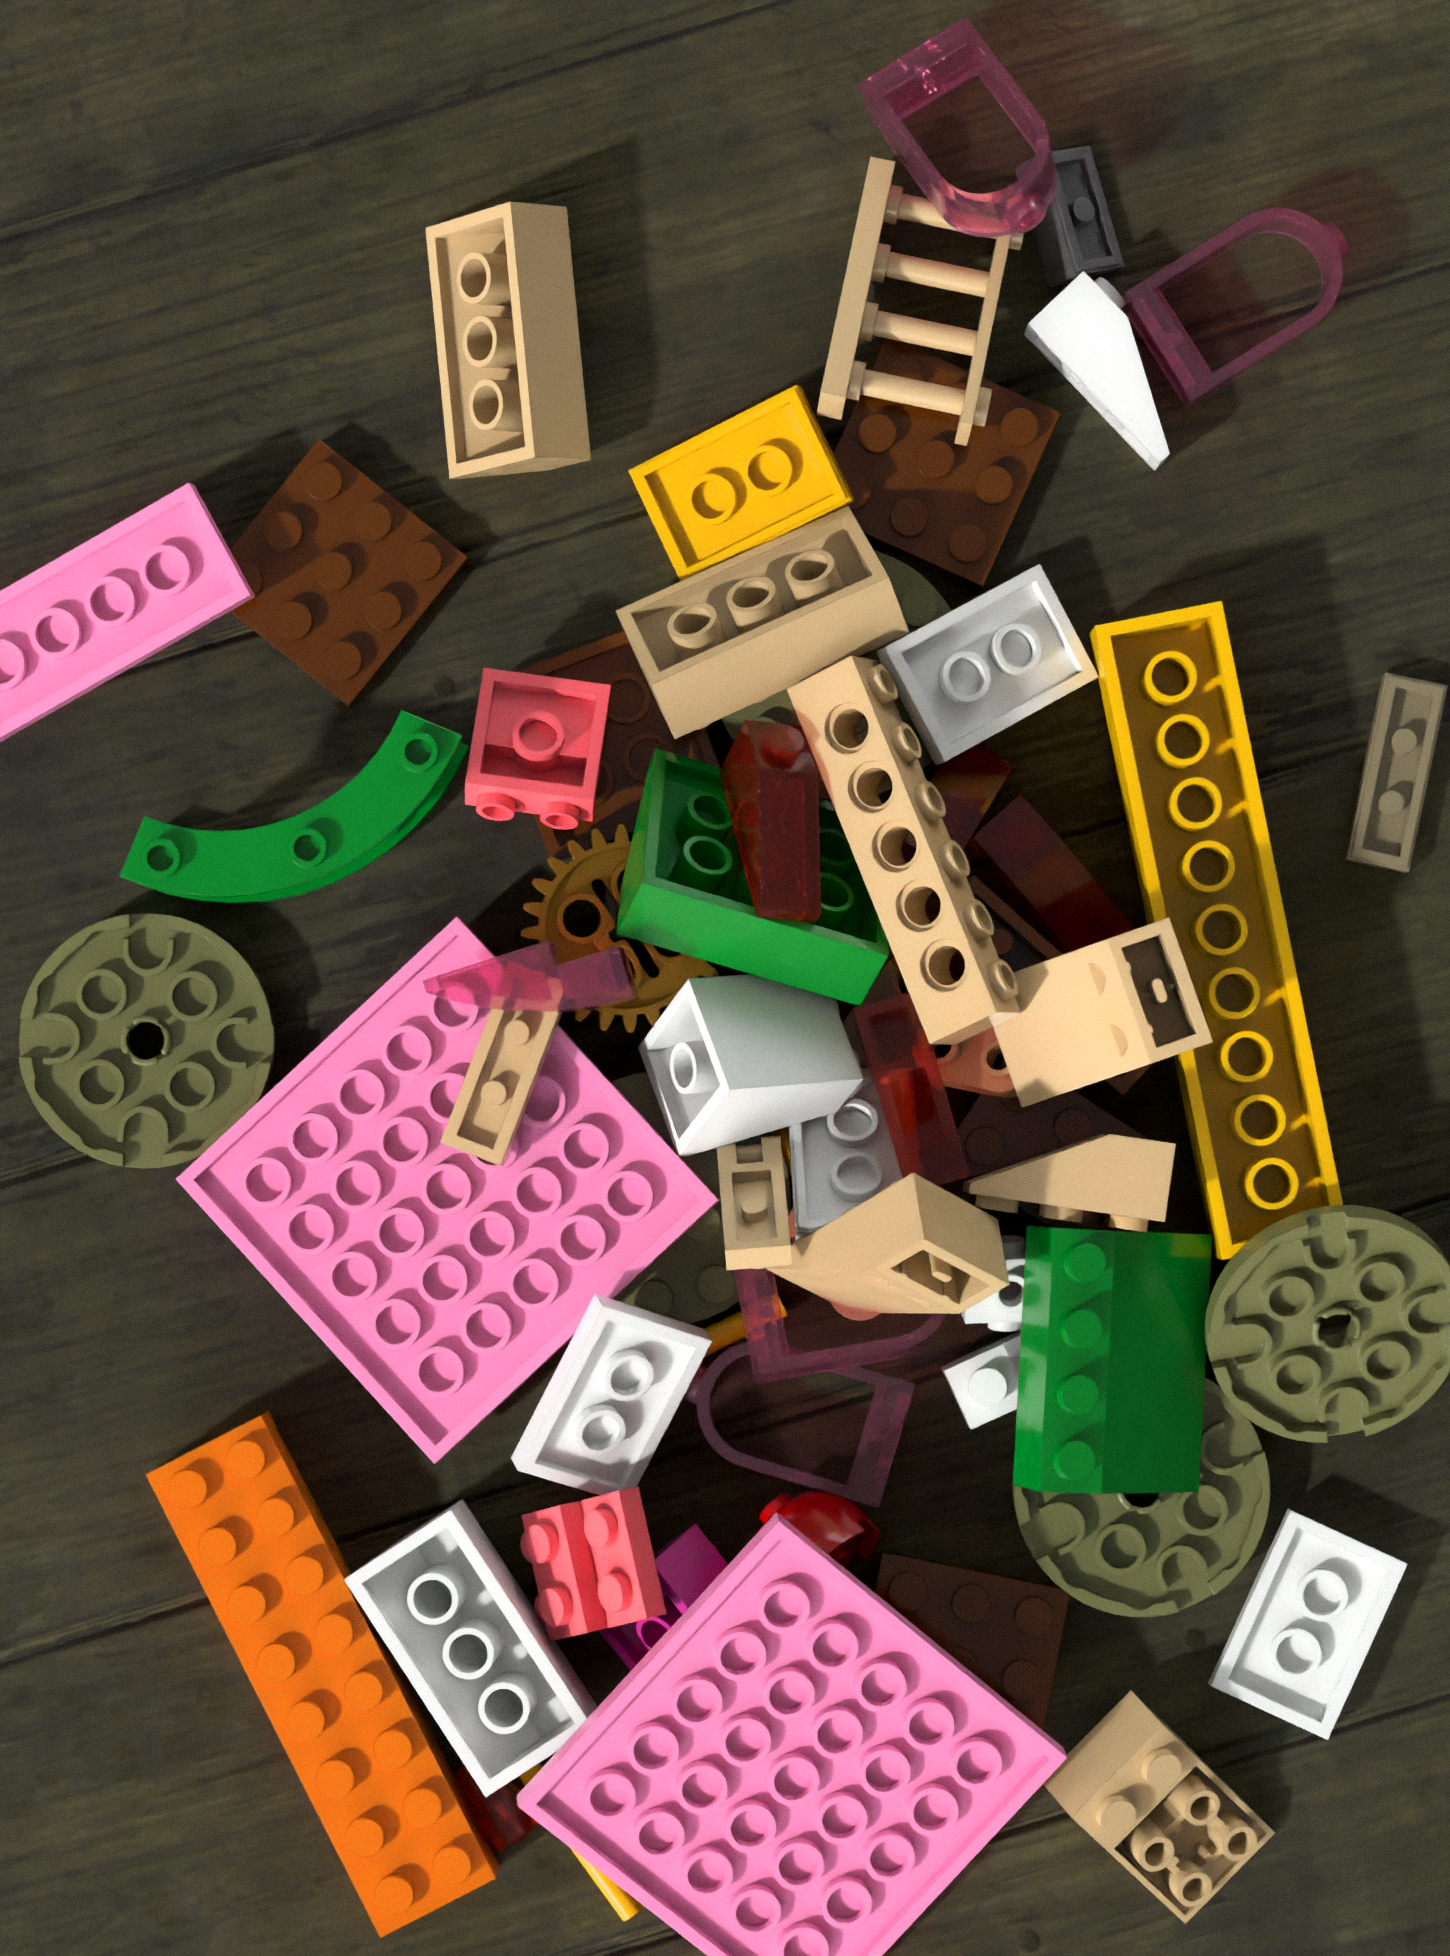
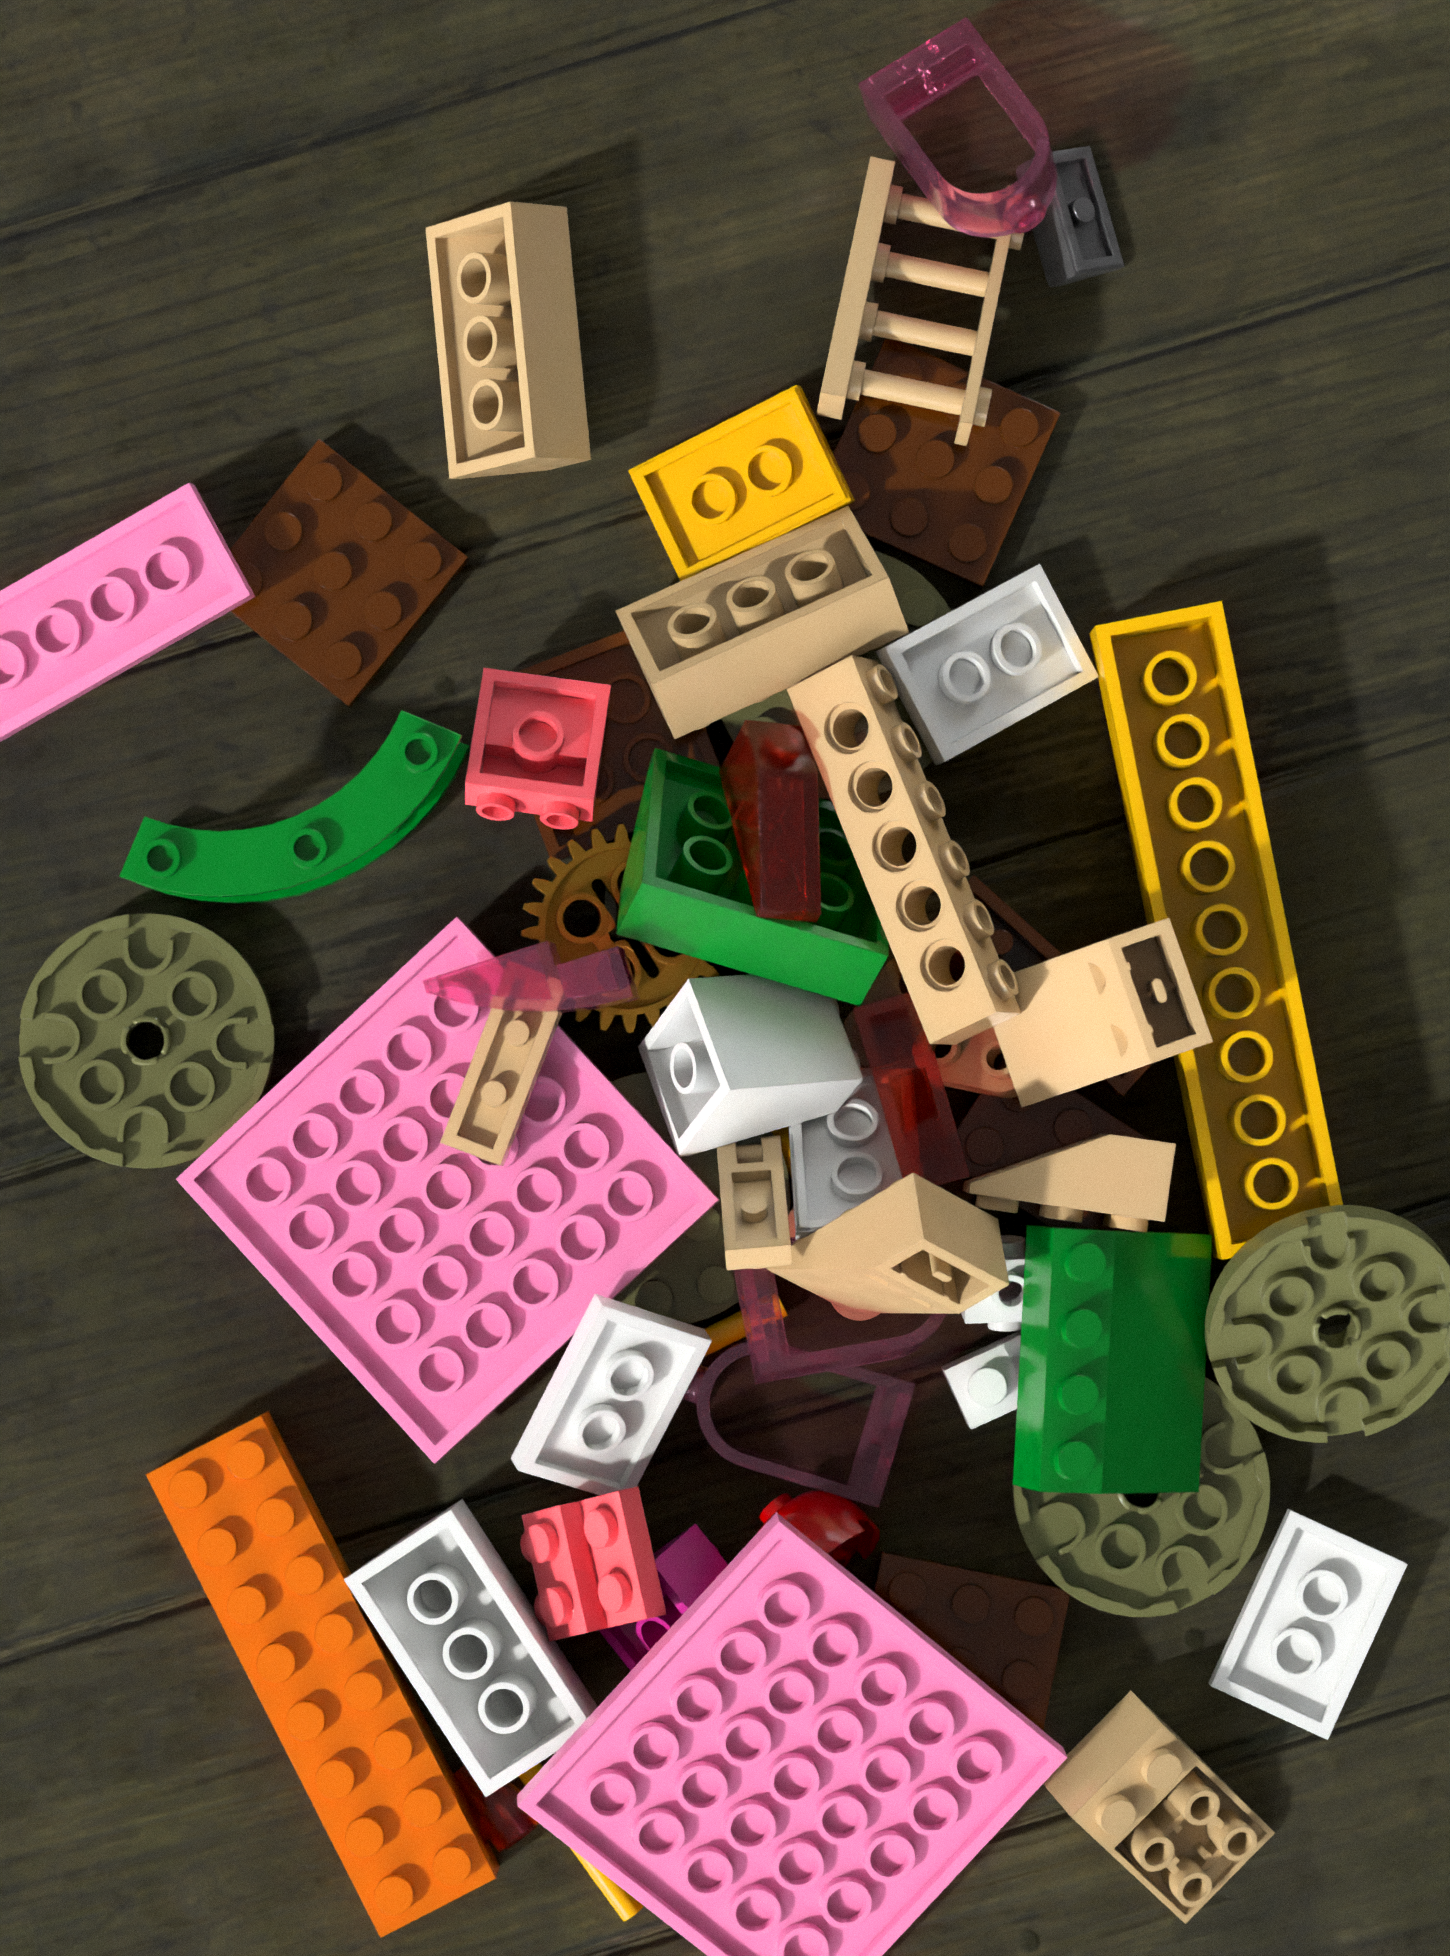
(968, 789): clear red slope -> none
(1048, 877): clear red slope -> none
(1097, 353): white slope -> none
(1169, 339): clear pink window -> none
(1396, 772): dark tan tile -> none

